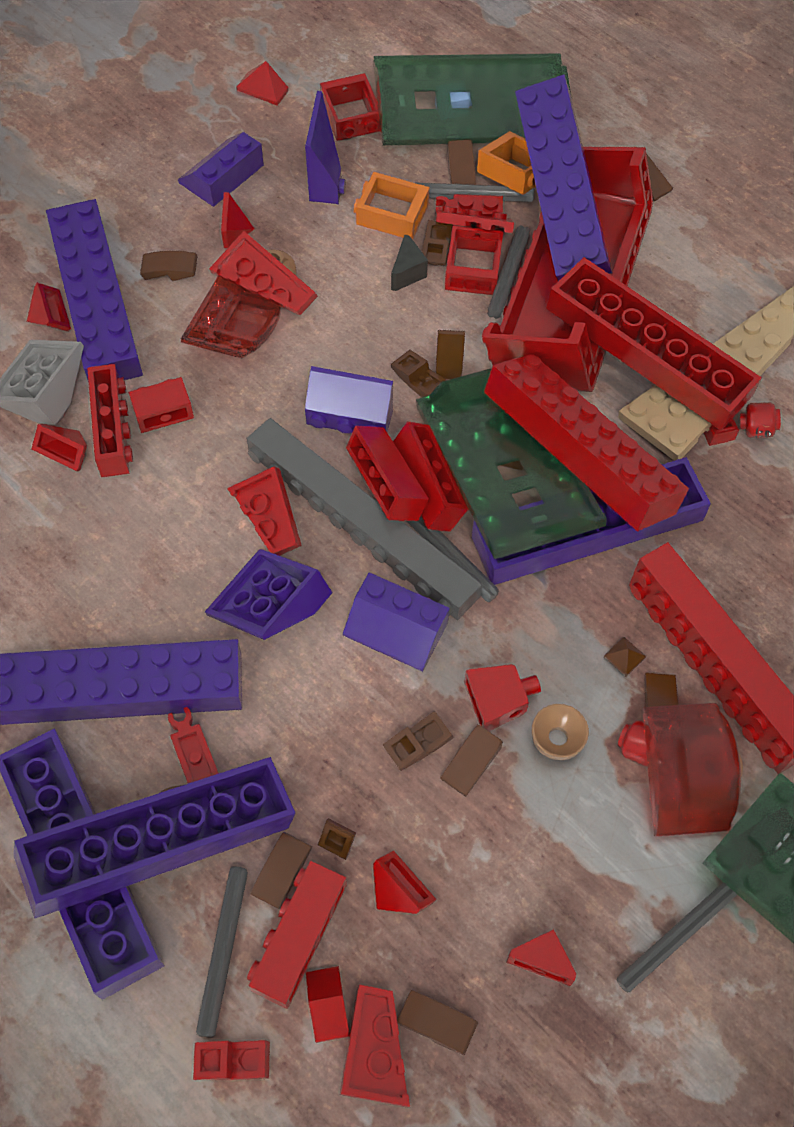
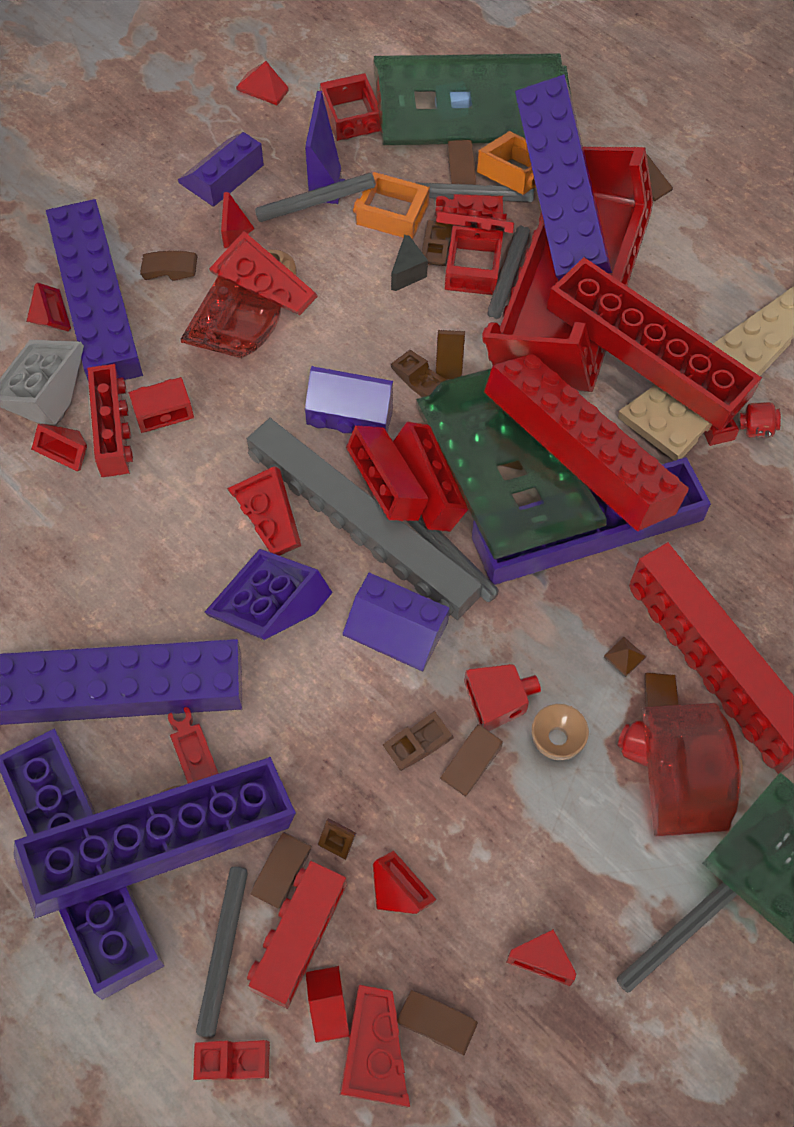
(315, 197): none -> dark grey axle

